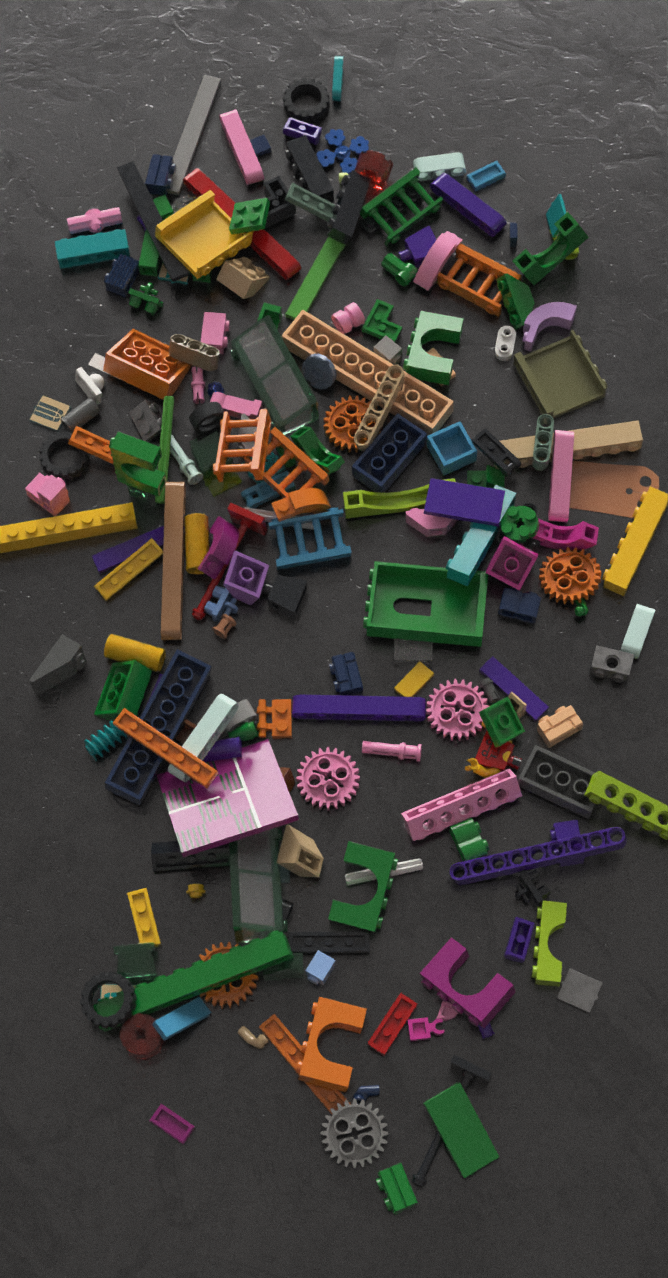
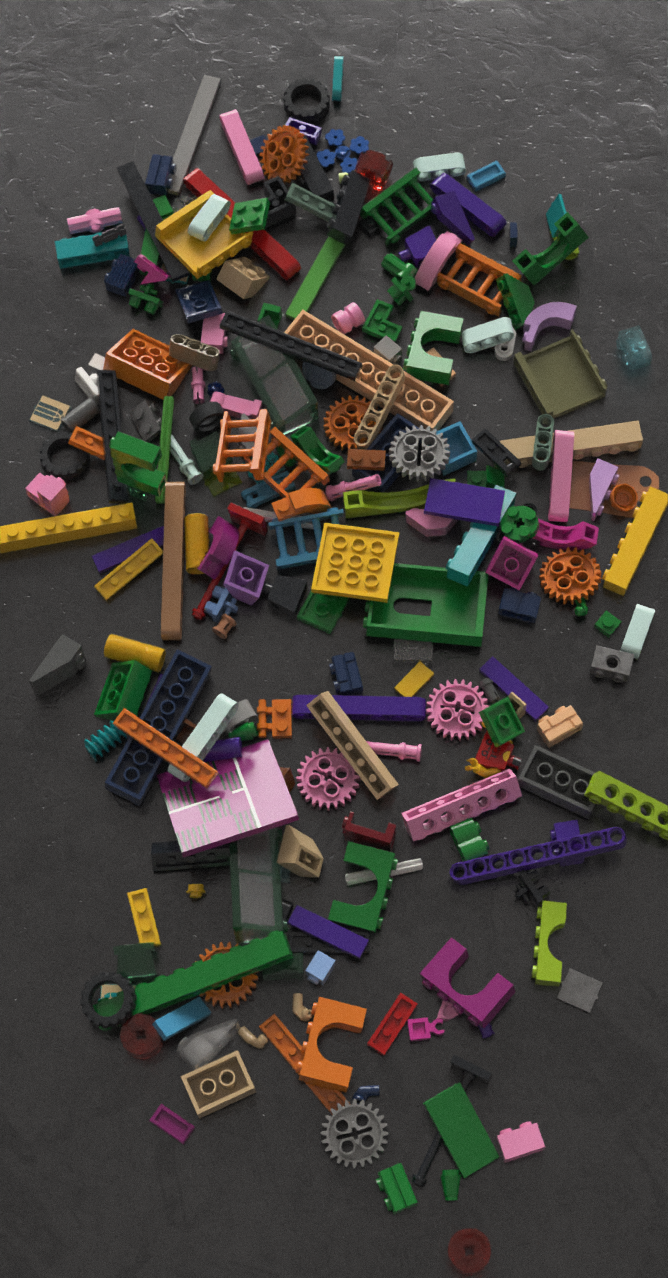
(109, 235): none -> black axle
(110, 426): none -> black tile
(155, 273): none -> dark pink slope
(198, 301): none -> dark blue tile
(205, 1045): none -> clear slope
(209, 217): none -> light aqua beam
(218, 1084): none -> tan brick
(284, 153): none -> orange gear
(290, 345): none -> black tile
(299, 1009): none -> tan arm
(322, 611): none -> green tile
(328, 932): none -> dark purple tile
(336, 491): none -> bright pink pin
(352, 745): none -> tan brick
(355, 562): none -> yellow plate
(366, 459): none -> dark orange plate
(368, 837): none -> dark red panel
(401, 290): none -> green hips
(437, 453): none -> light grey gear
(450, 1182): none -> green cone
(452, 216): none -> dark purple slope
(481, 1249): none -> clear red brick
(487, 335): none -> light aqua beam
(519, 940): dark purple brick -> none
(520, 1142): none -> bright pink brick
(600, 482): none -> lavender slope
(607, 624): none -> green plate
(623, 497): none -> orange hair
(634, 348): none -> clear light blue brick

